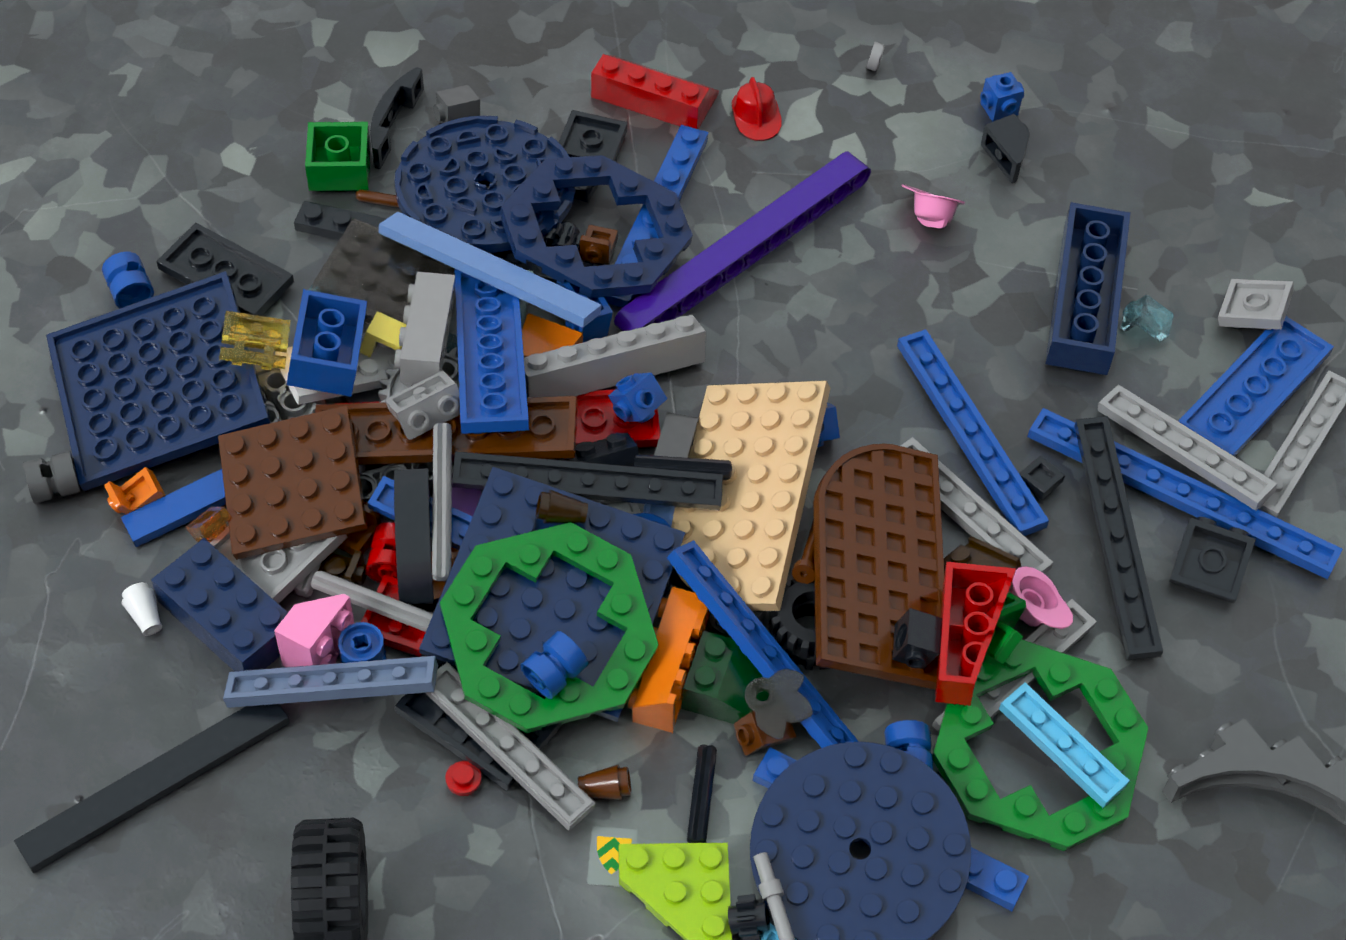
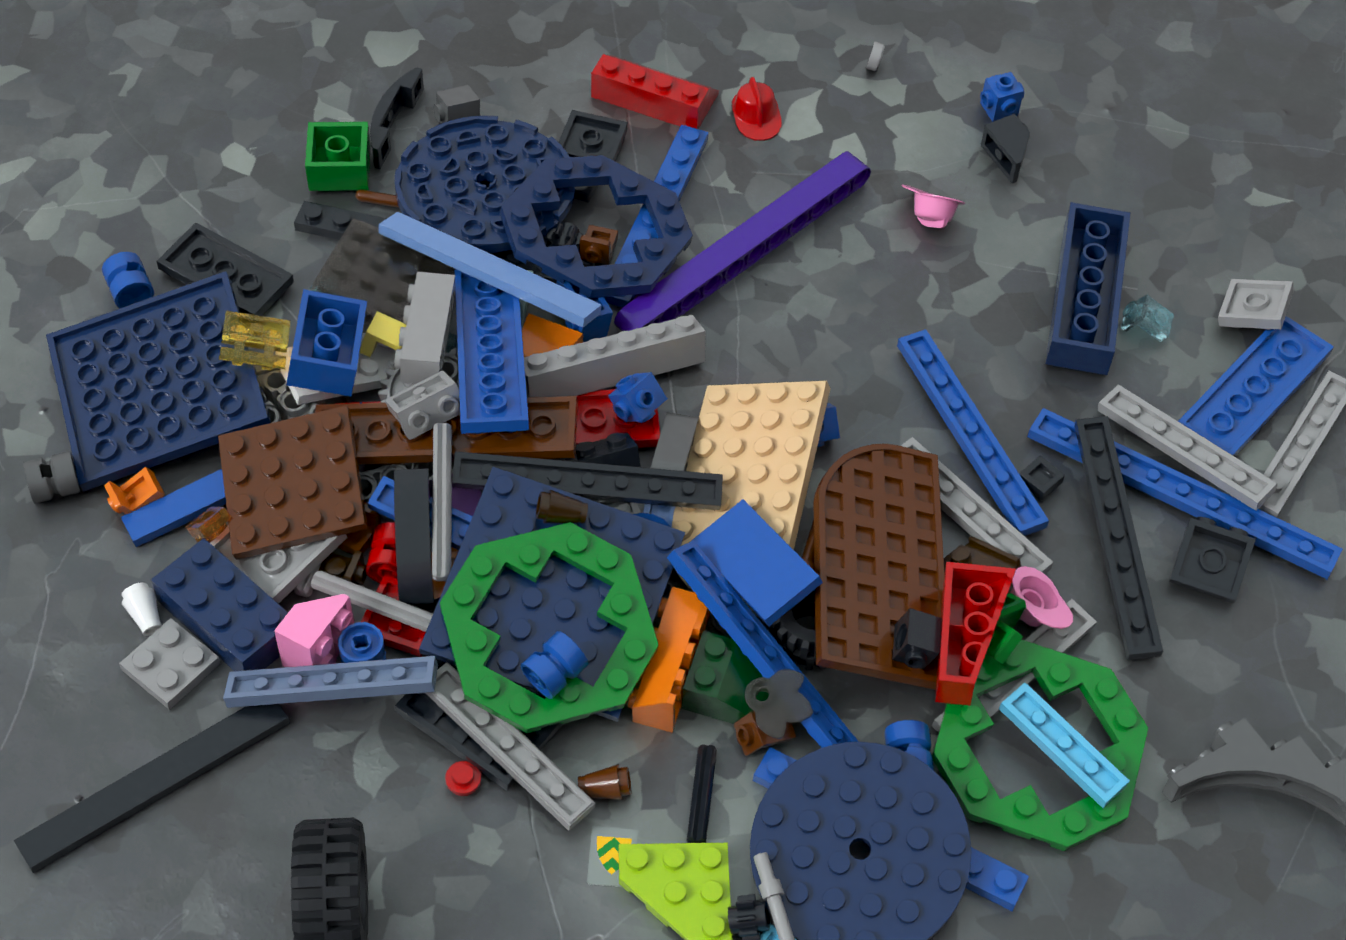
(169, 663): none -> light grey plate
(685, 464): black axle -> none
(757, 562): none -> blue tile

